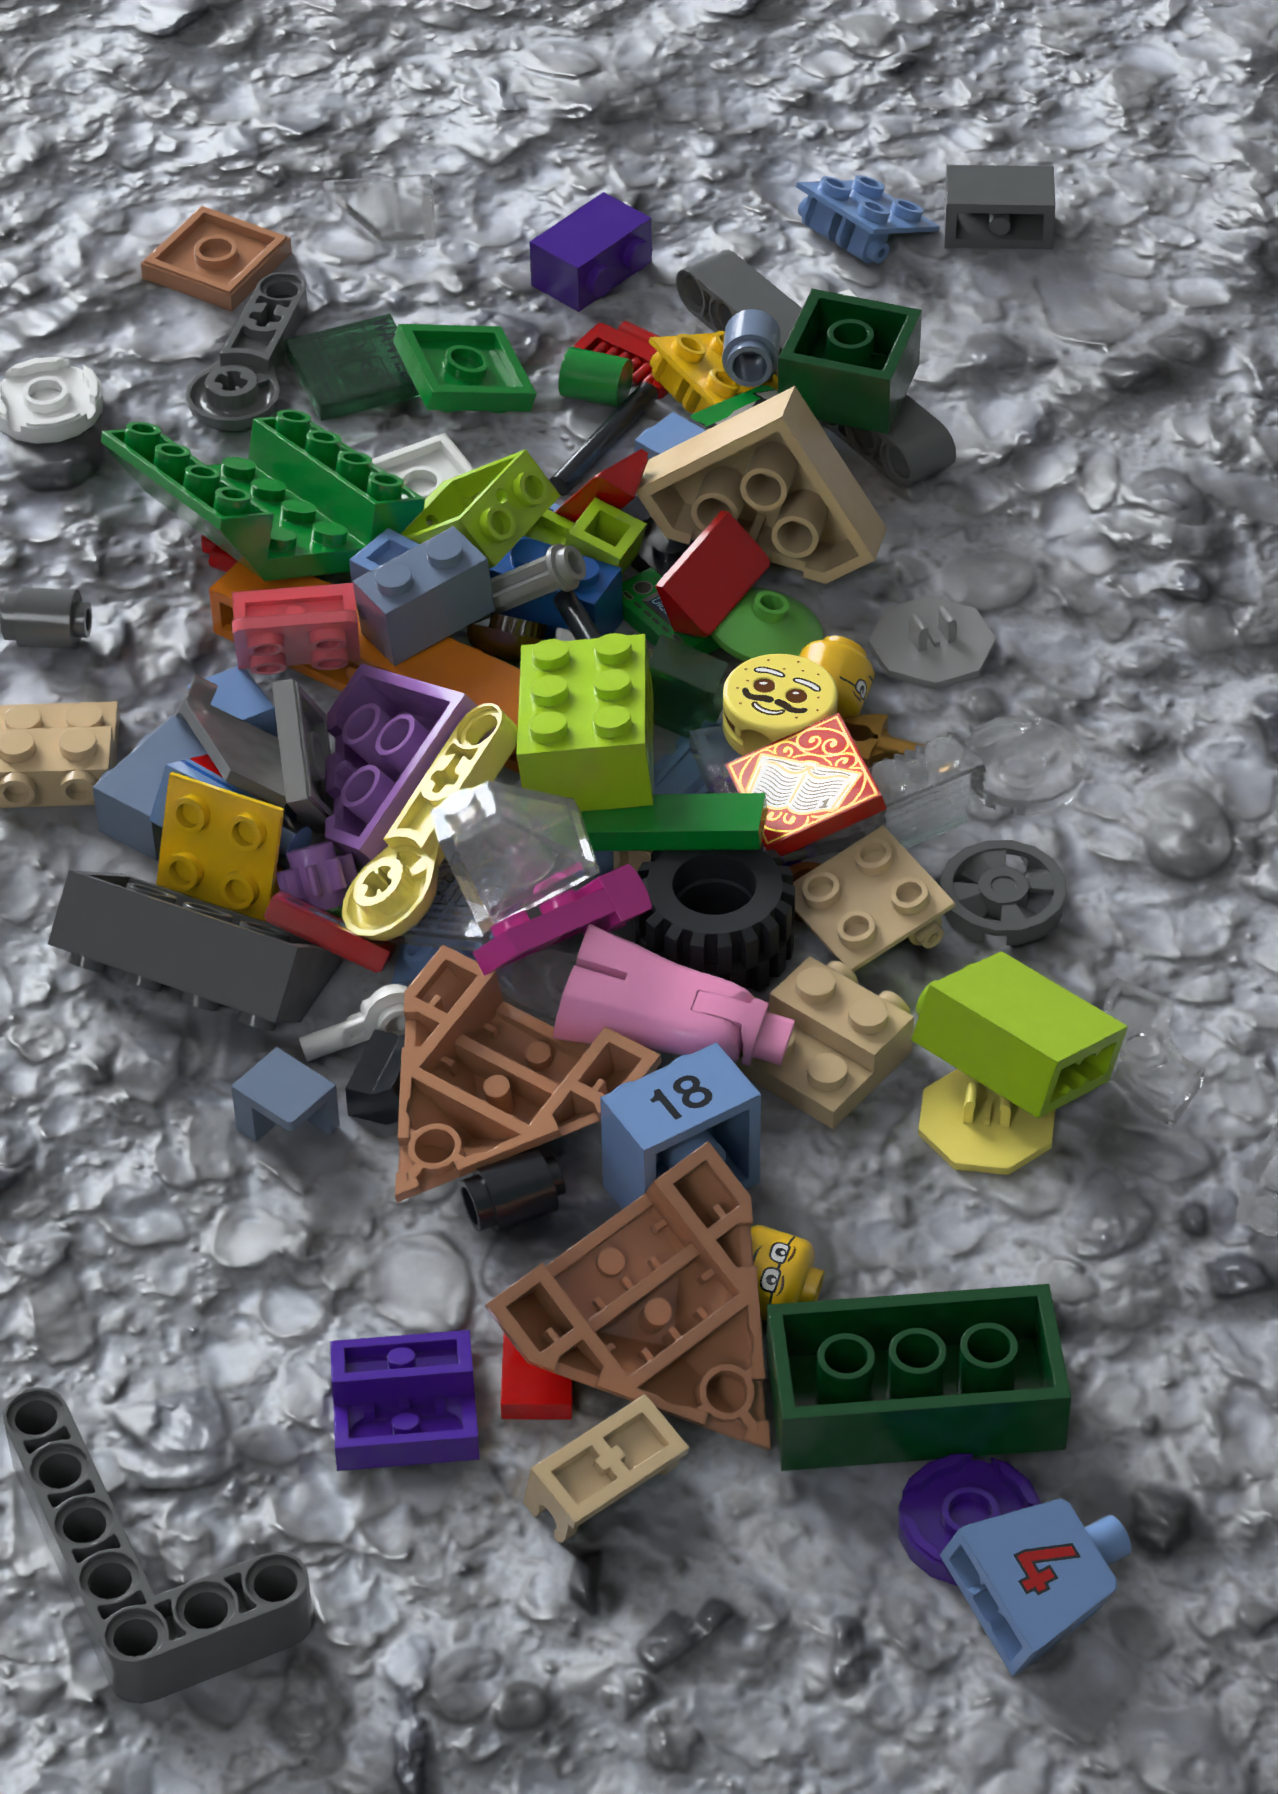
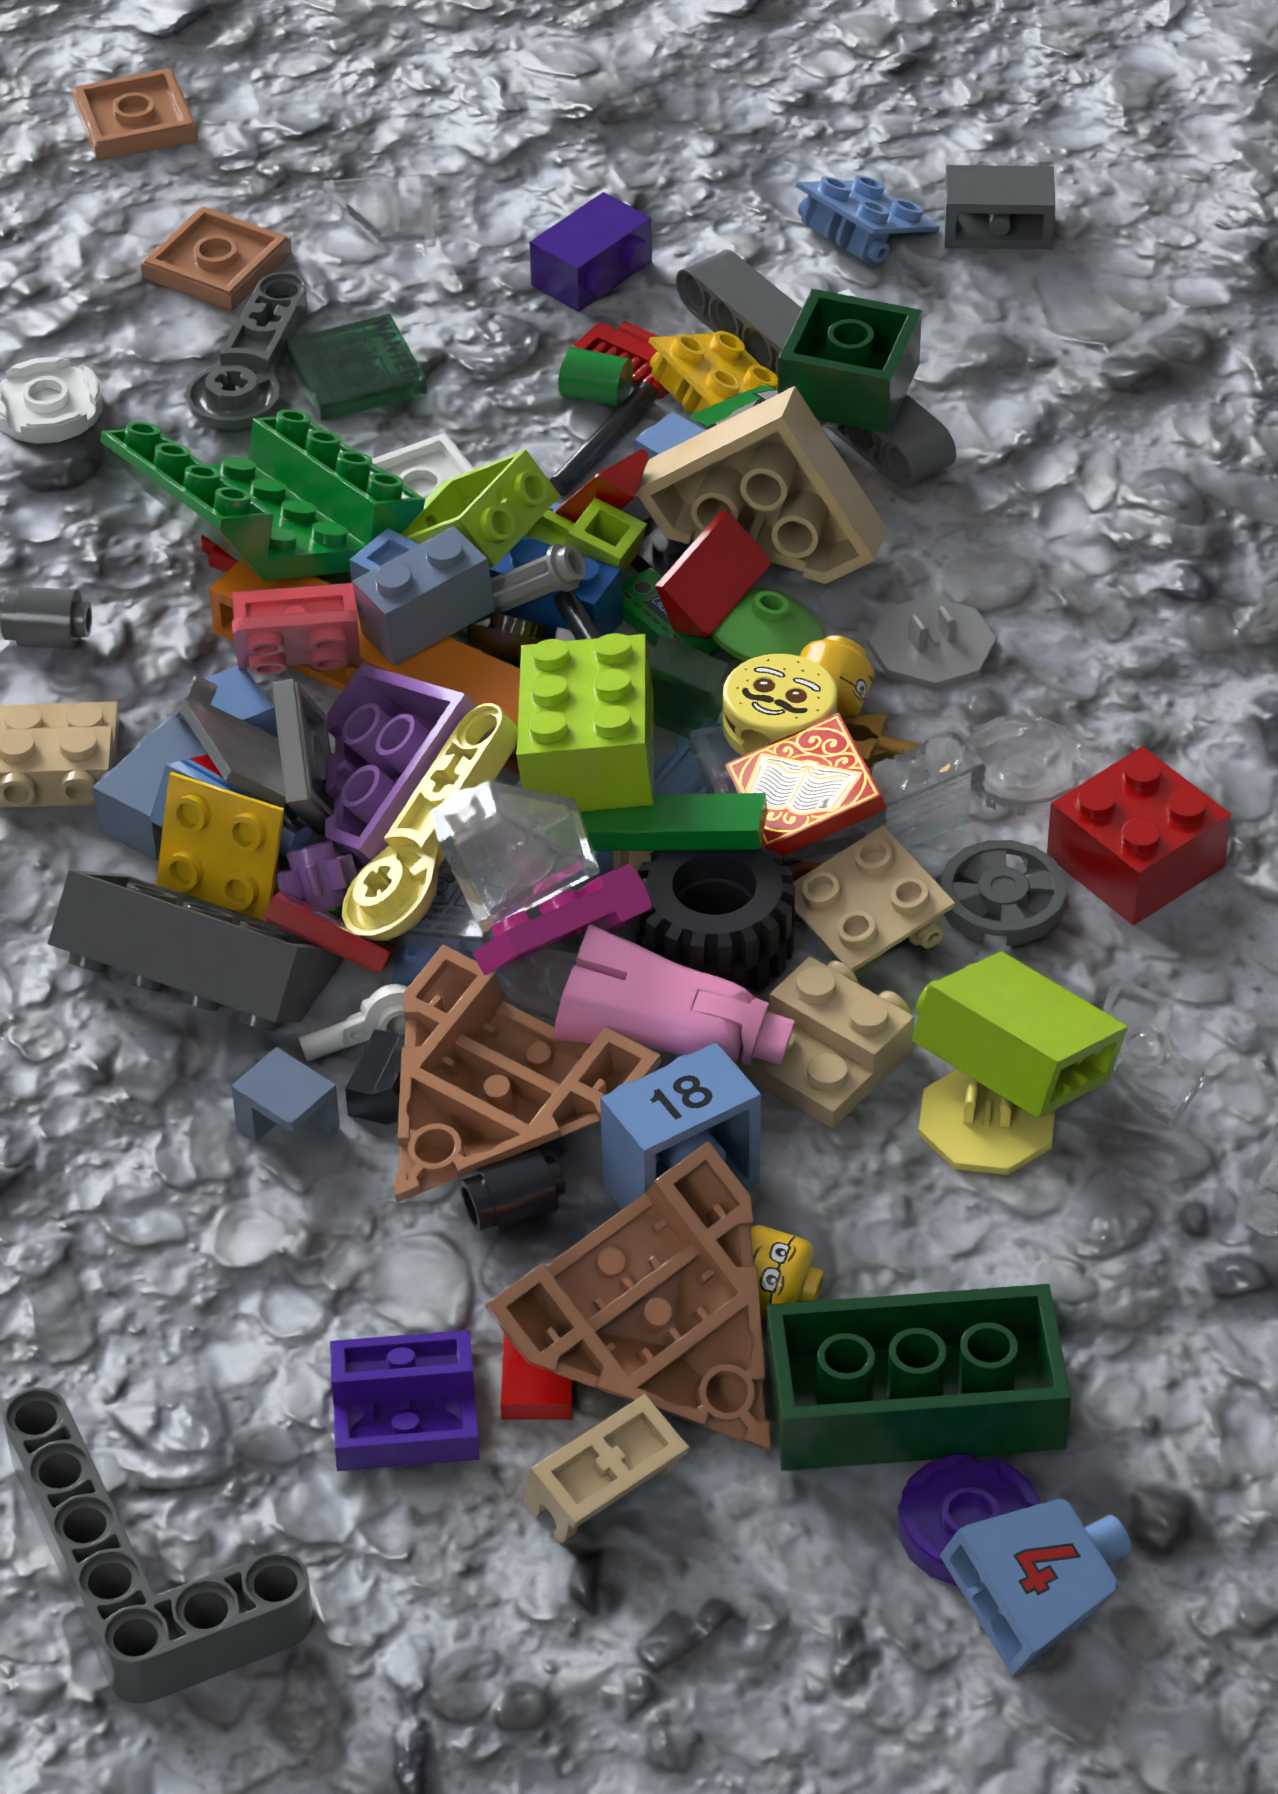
(134, 114): none -> nougat tile
(464, 368): green plate -> none
(751, 347): sand blue brick -> none
(1138, 835): none -> red brick

